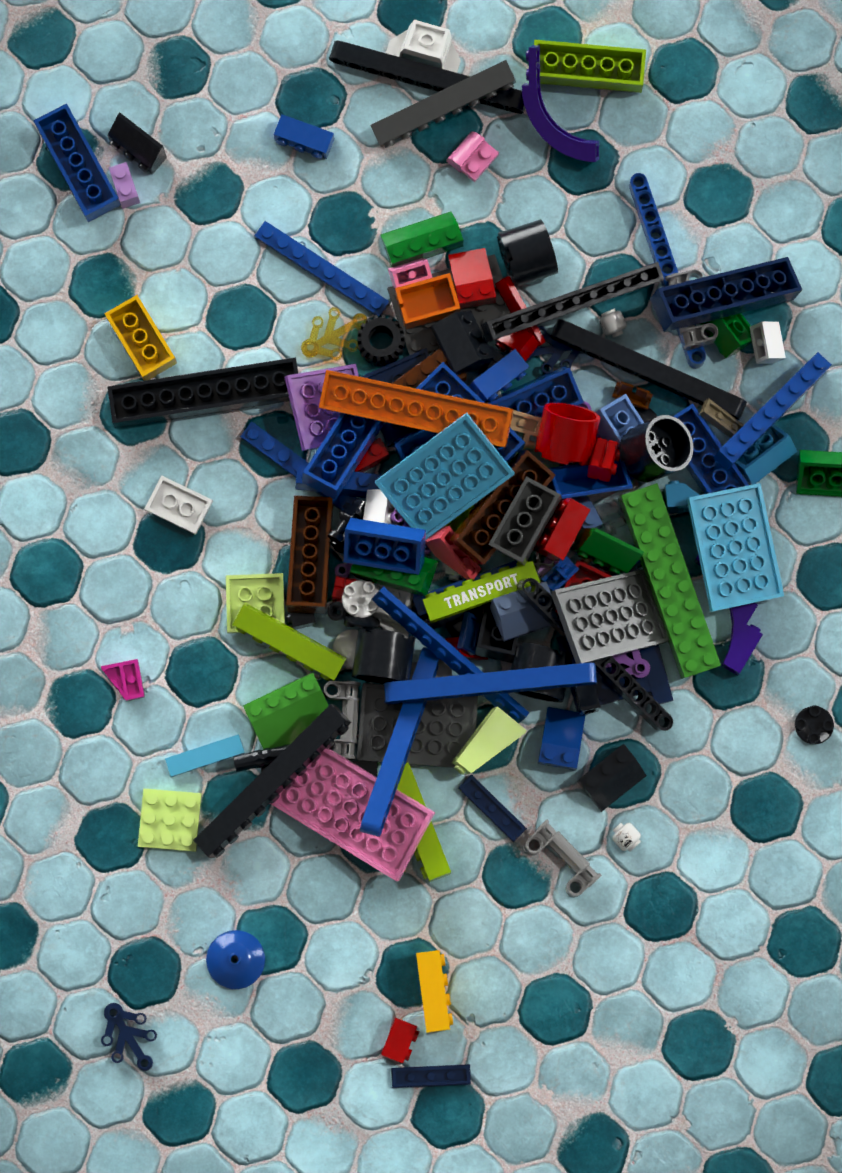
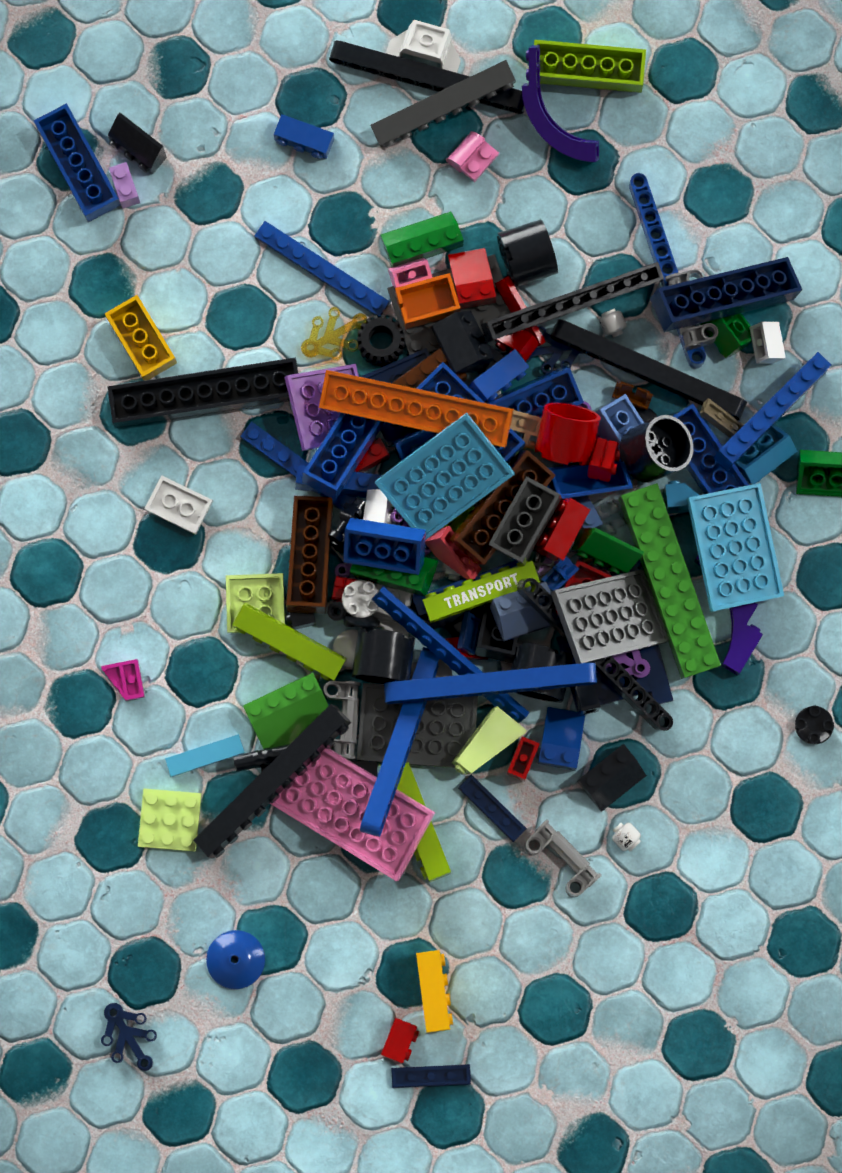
(523, 758): none -> red brick

